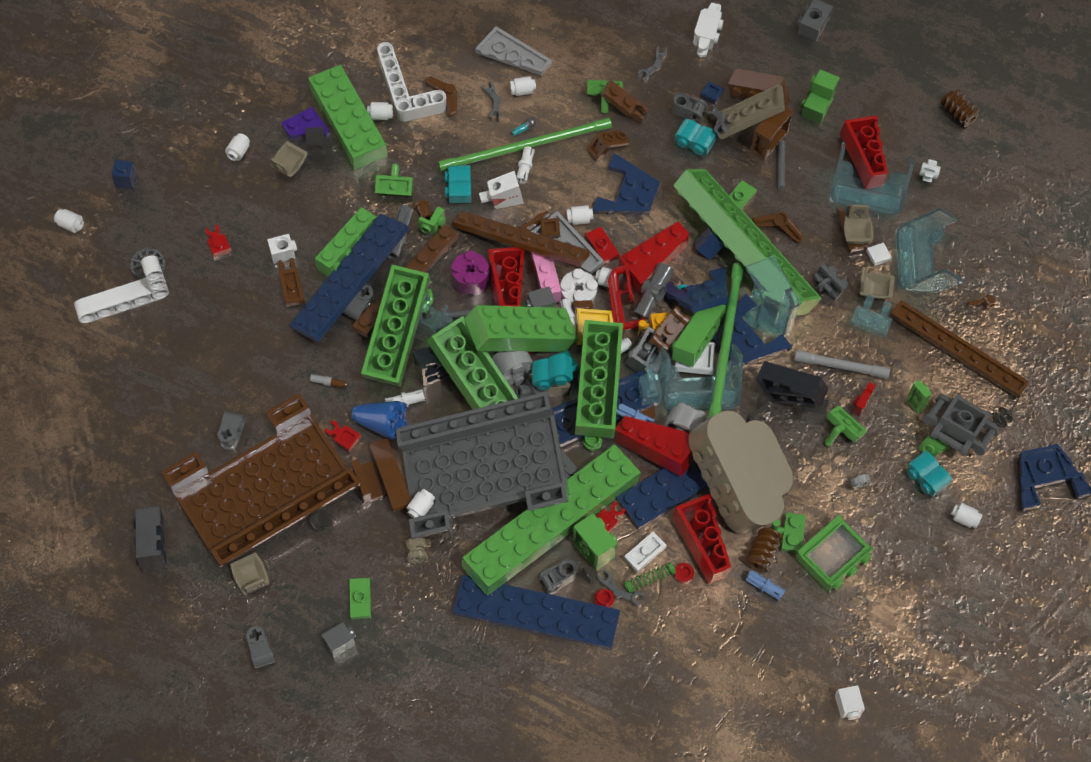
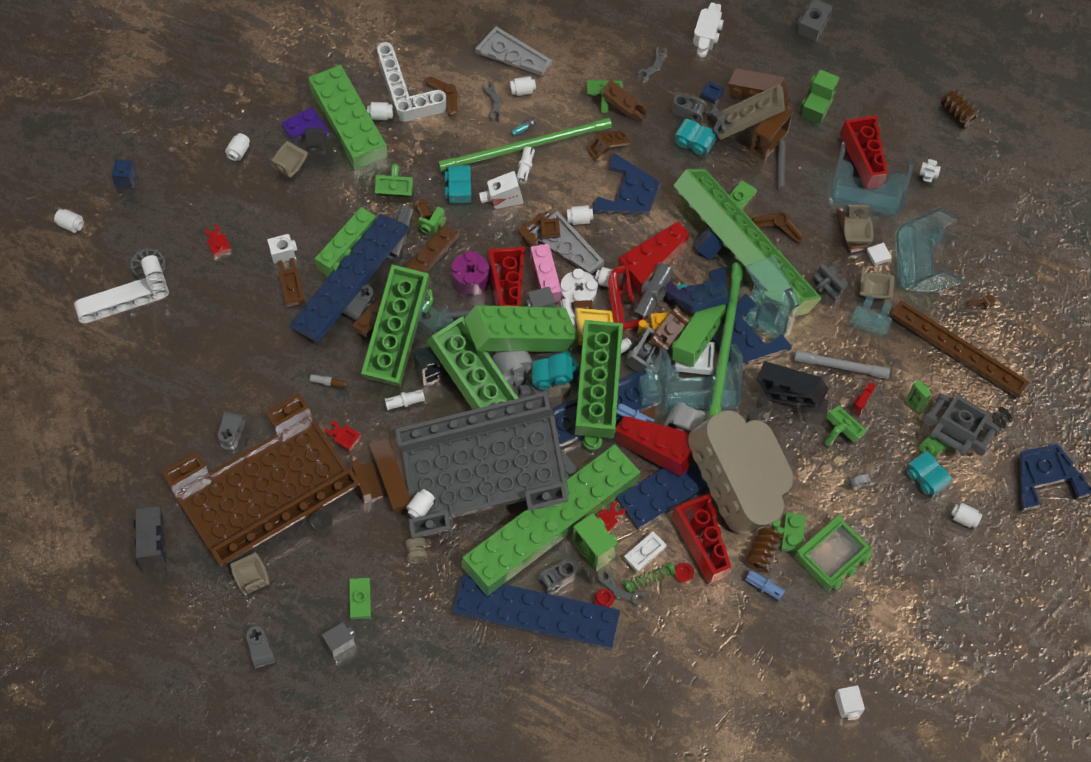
(381, 417): blue cone -> none
(521, 238): reddish brown plate -> none
(602, 244): red plate -> none

